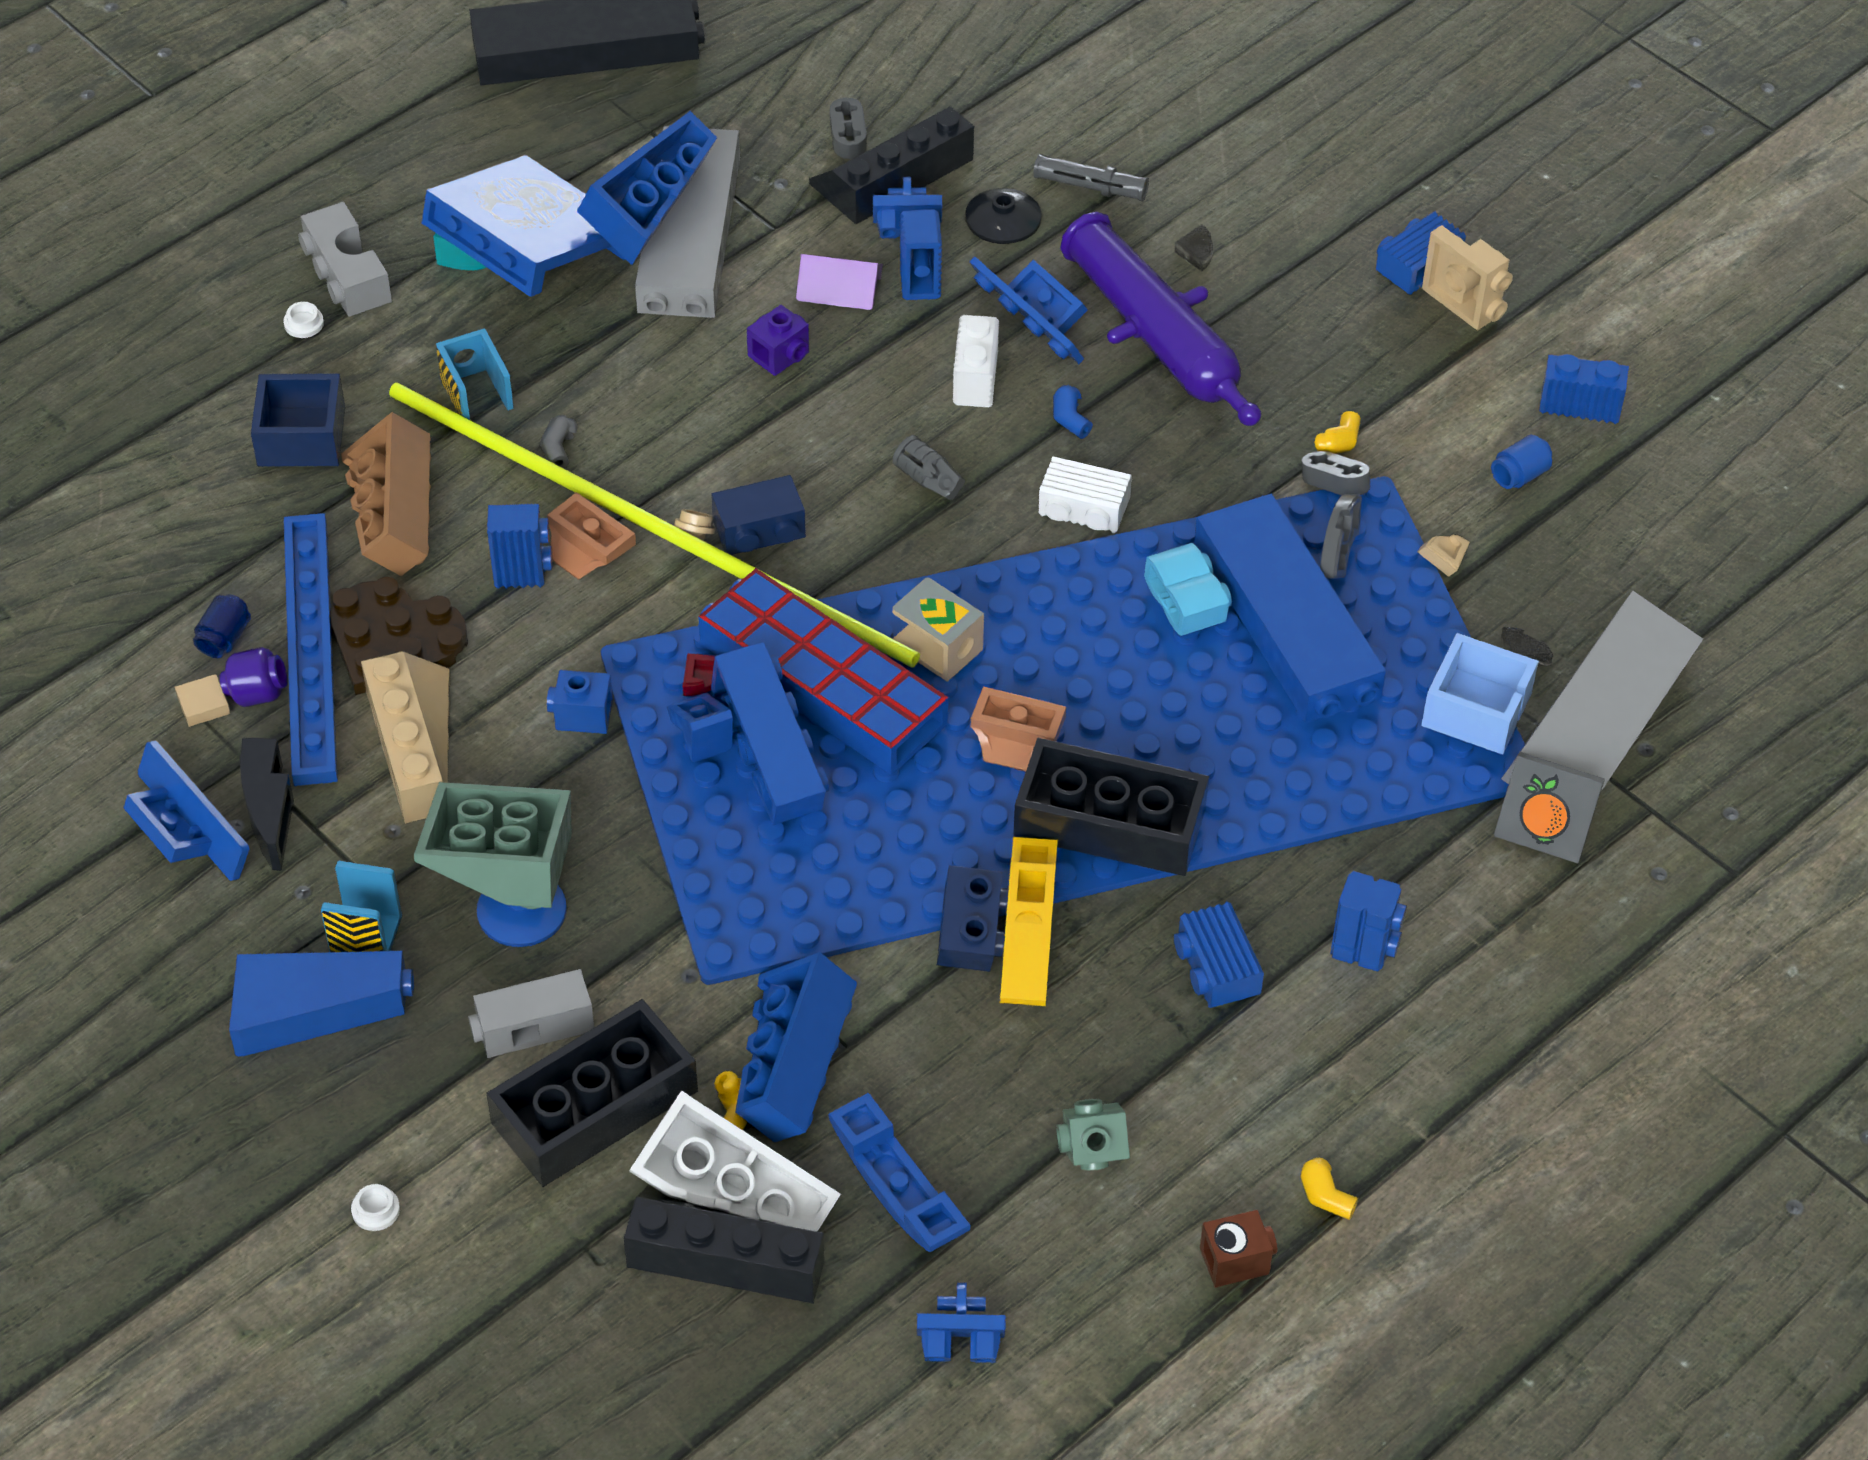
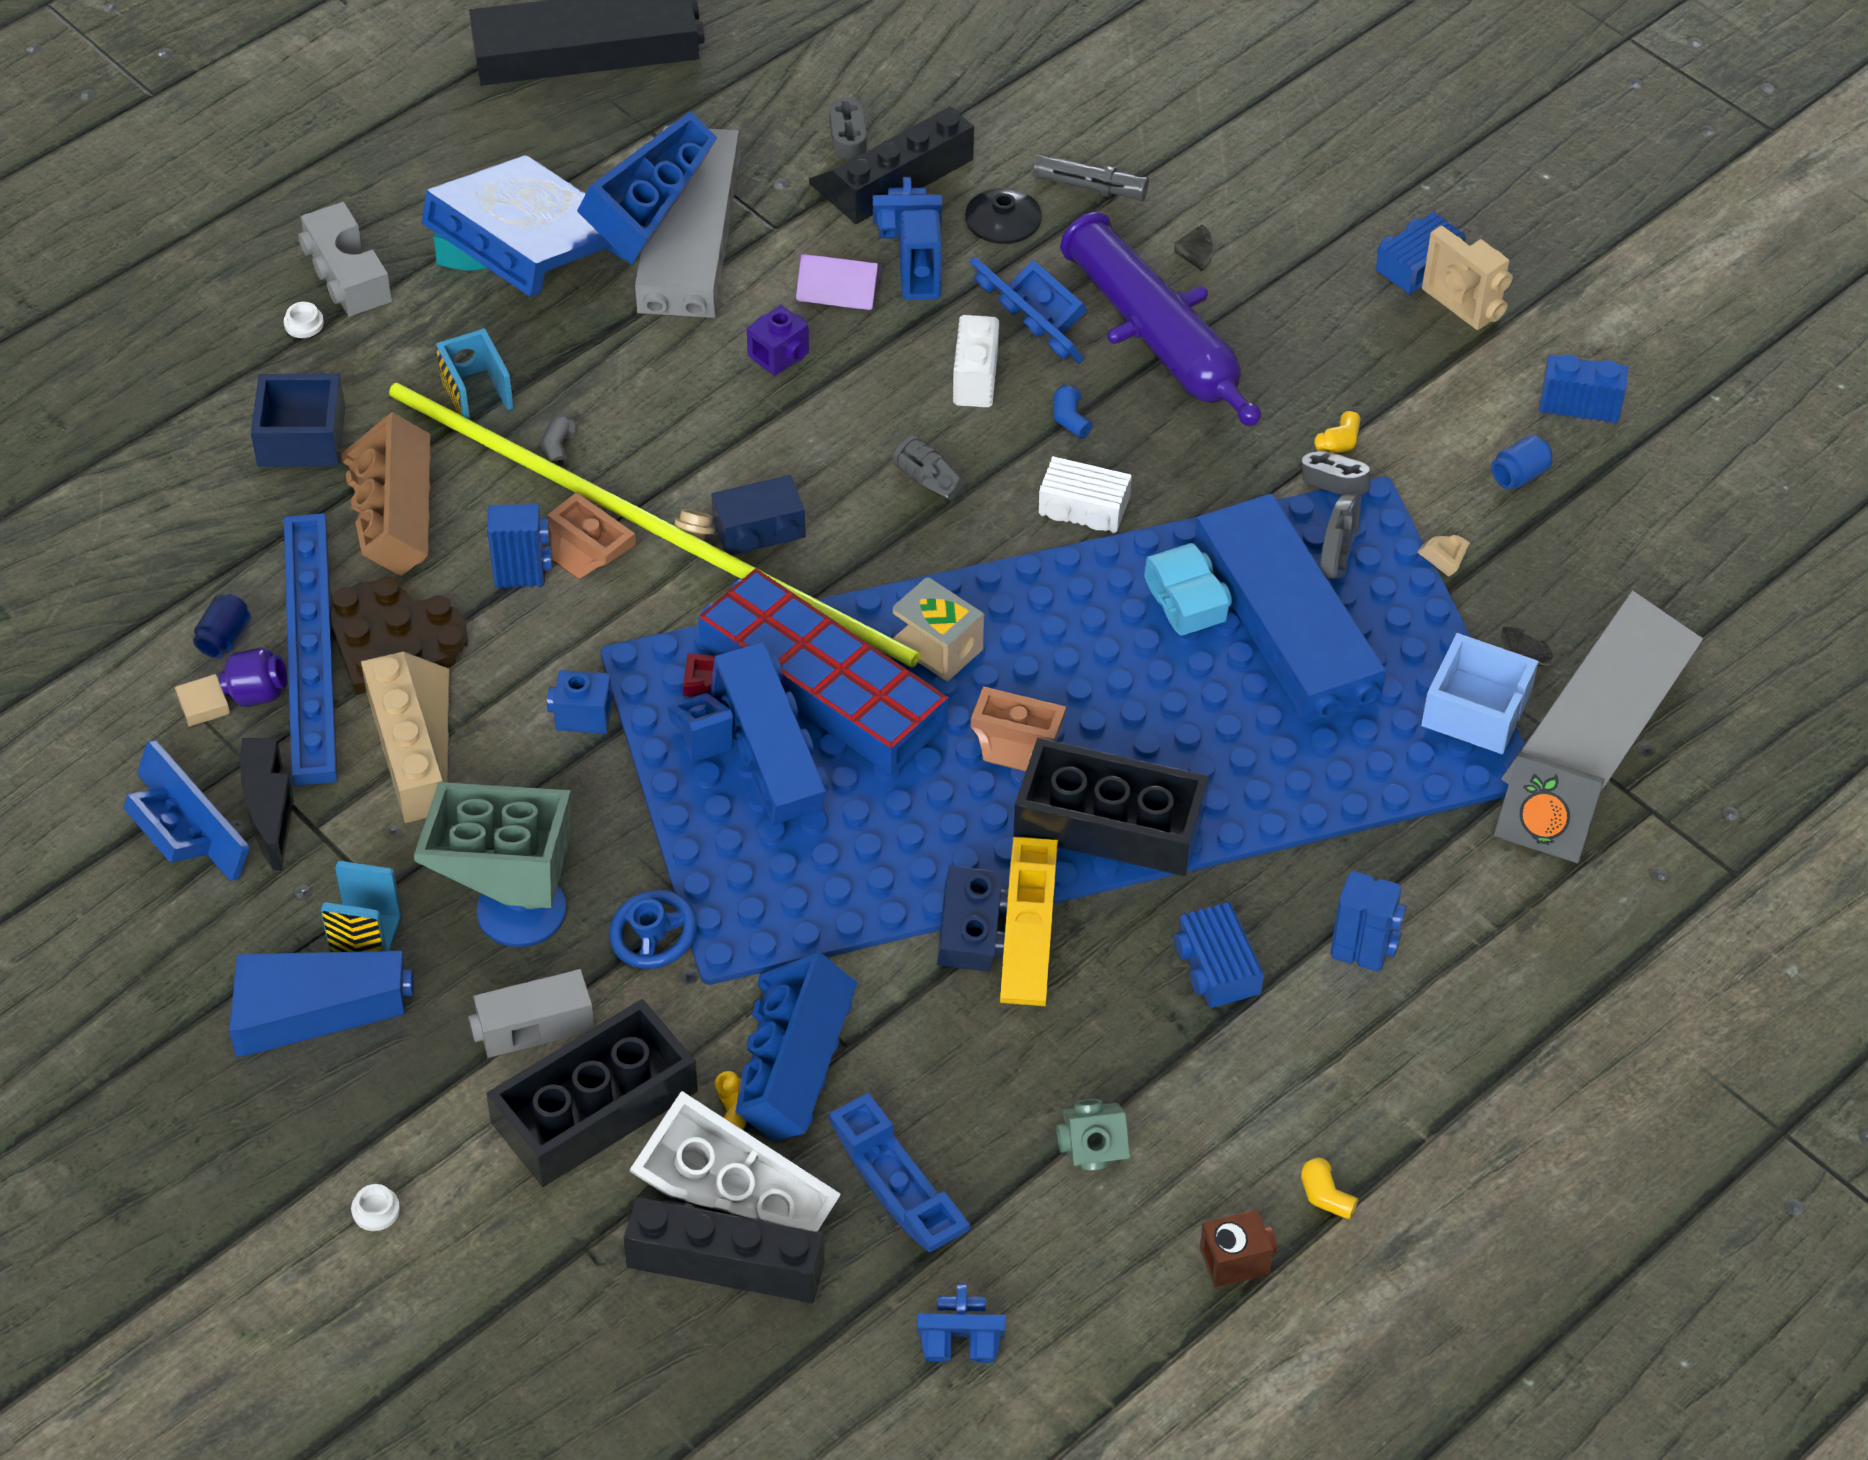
(647, 910): none -> blue piece

